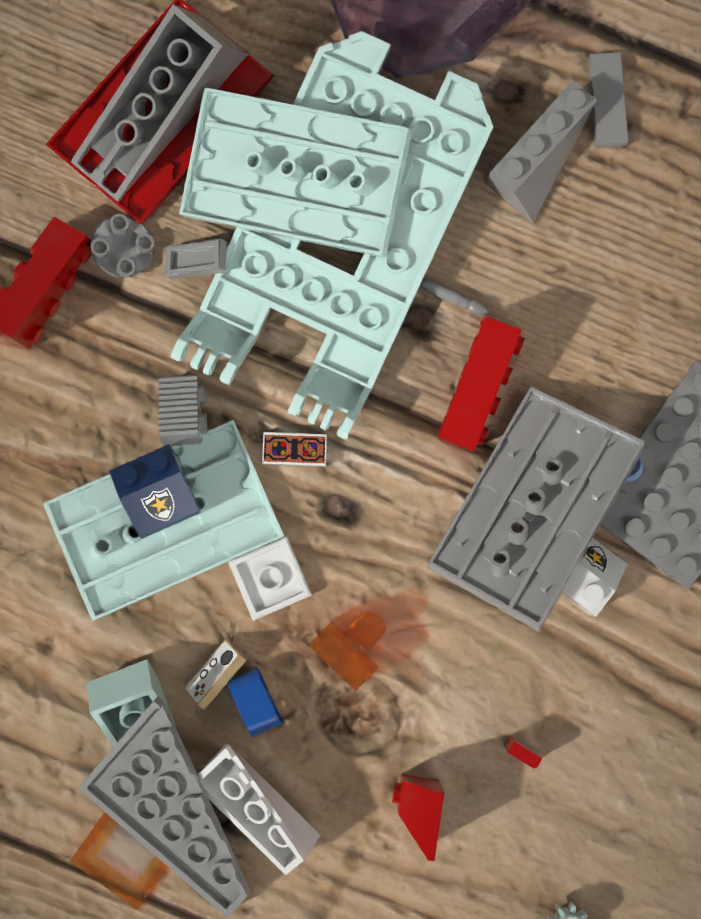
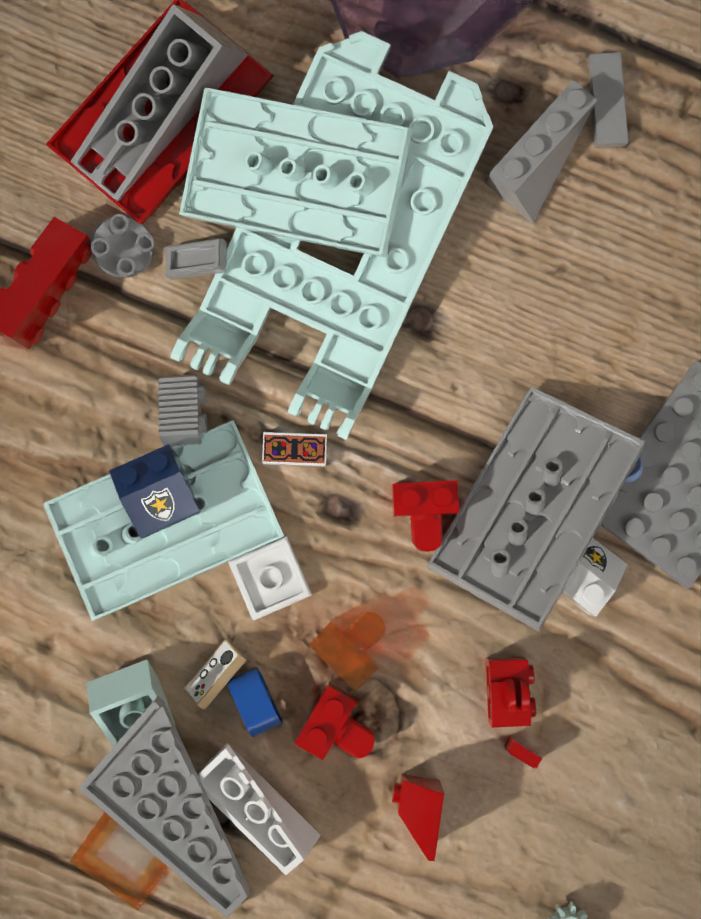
(331, 724): none -> red brick
(425, 505): none -> red brick
(454, 297): light grey piece -> none
(480, 382): red wedge -> none
(509, 692): none -> red brick

